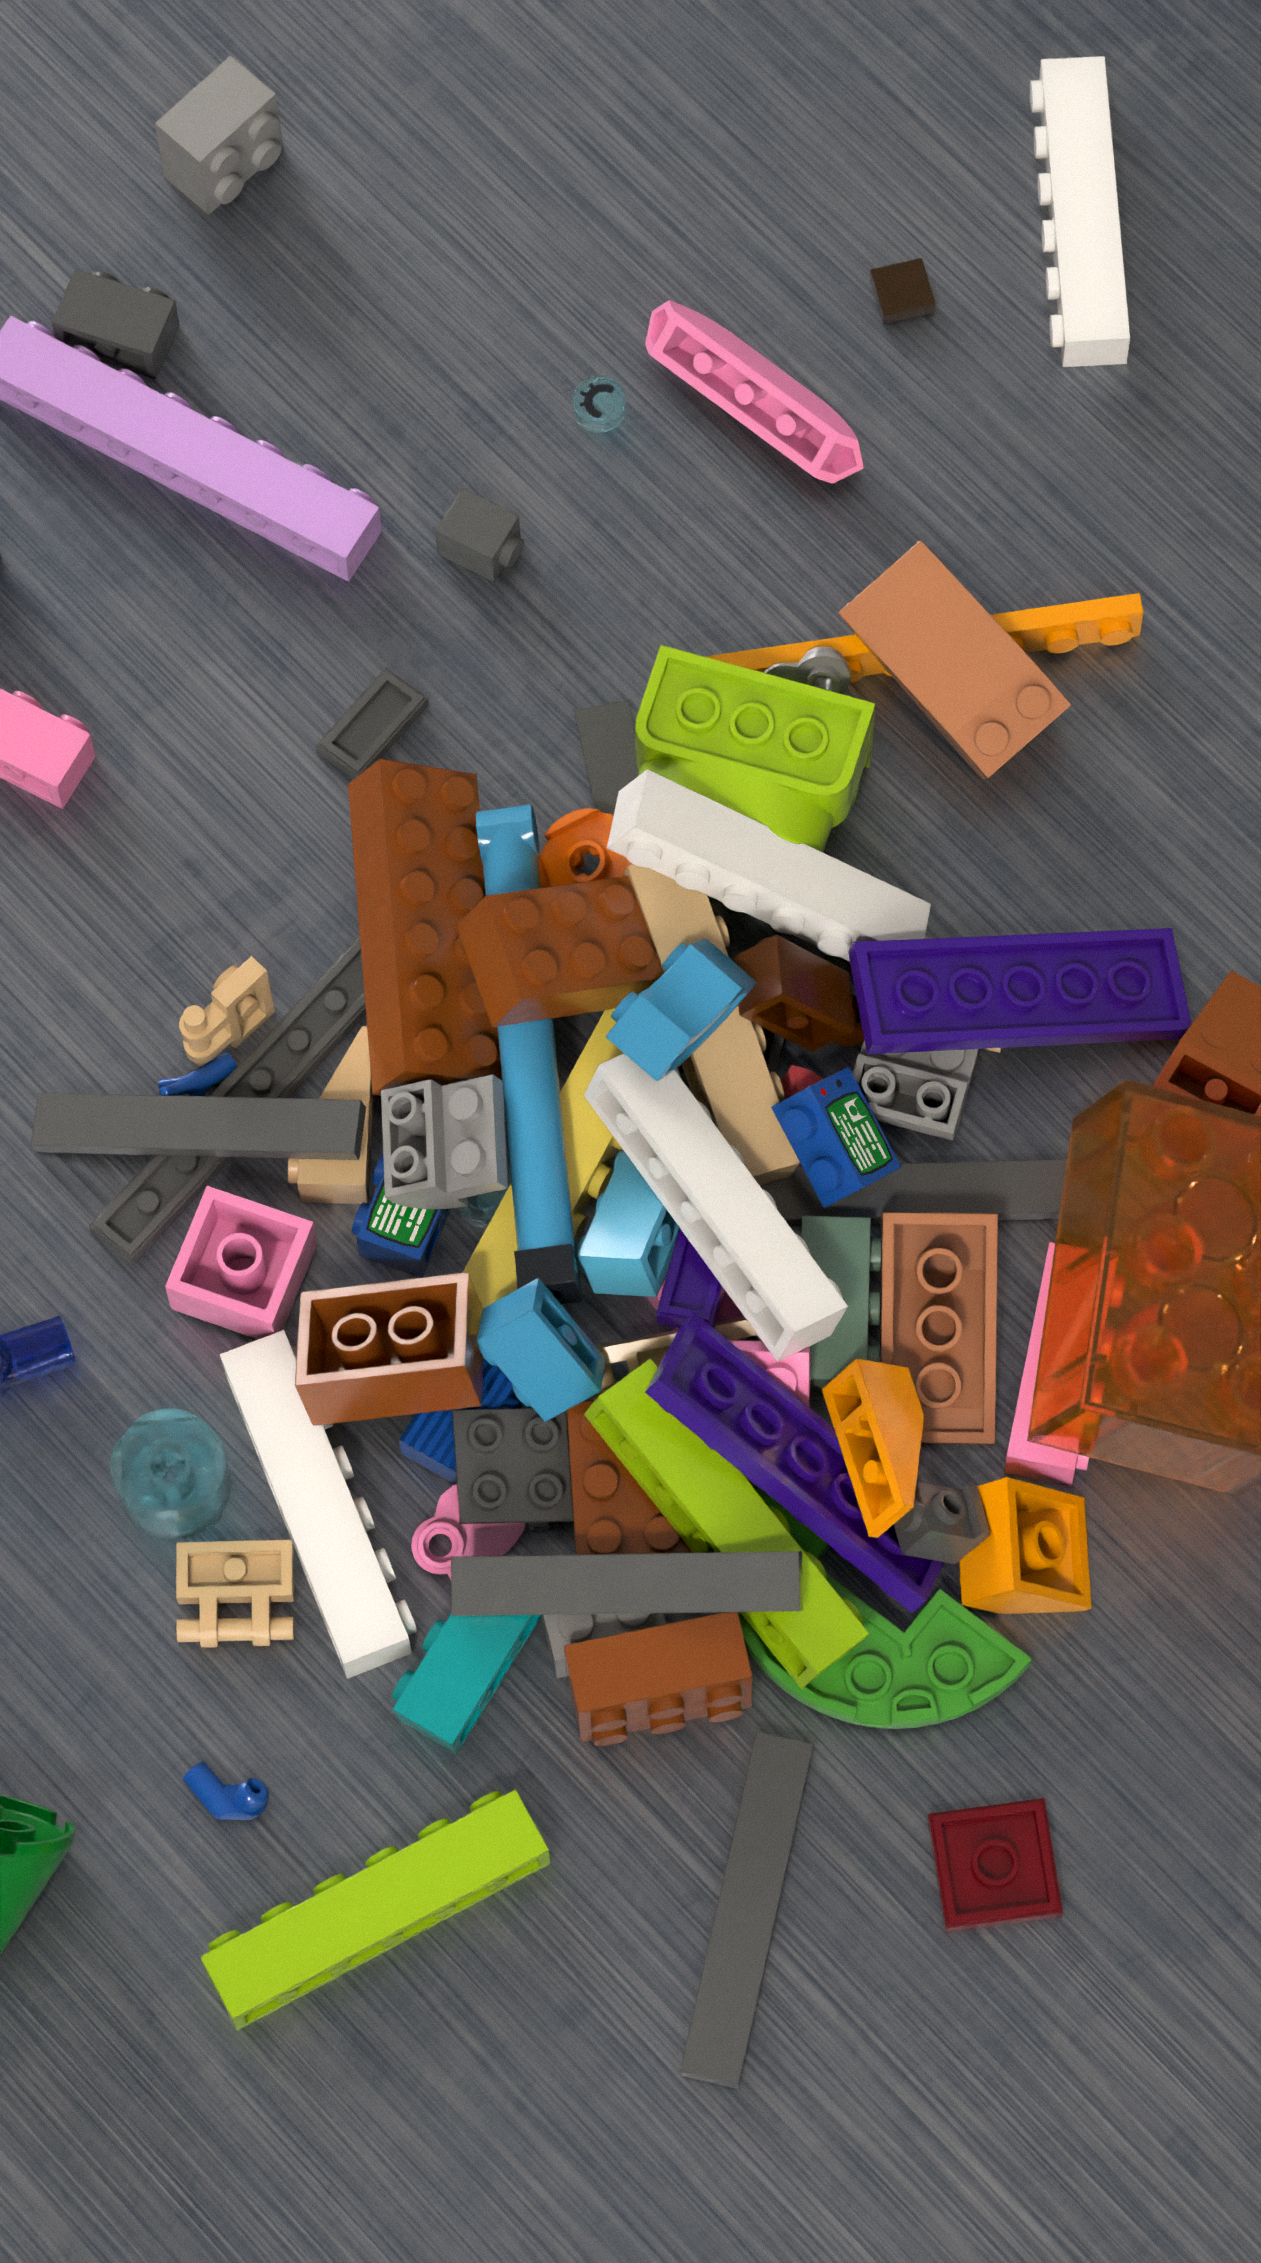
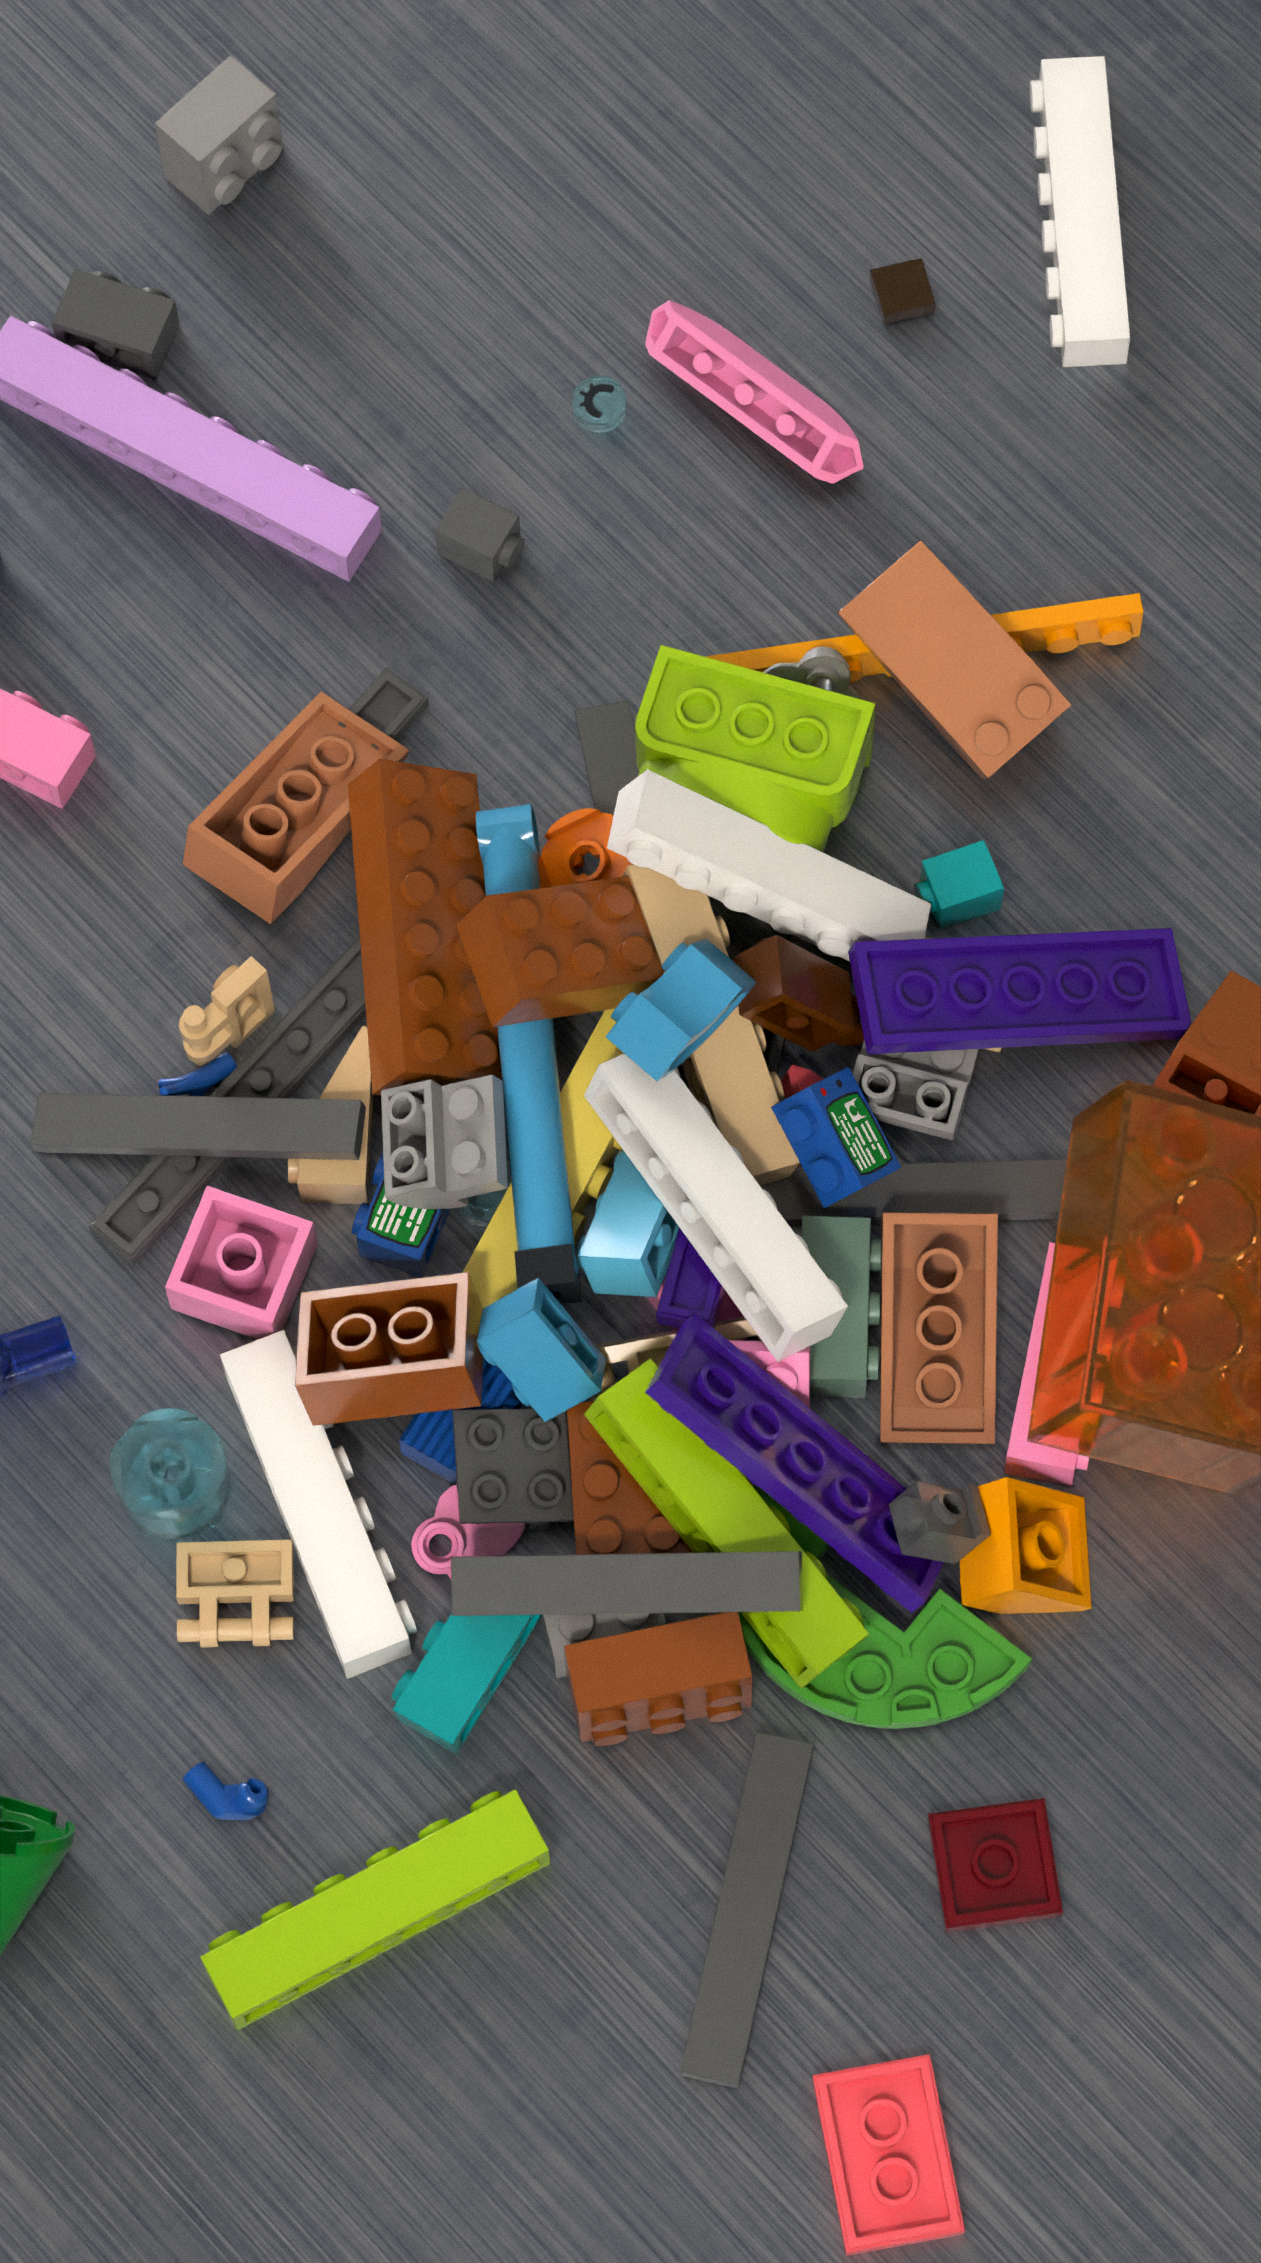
(286, 808): none -> nougat slope
(879, 1437): light orange slope -> none
(888, 2155): none -> coral tile
(960, 885): none -> teal brick

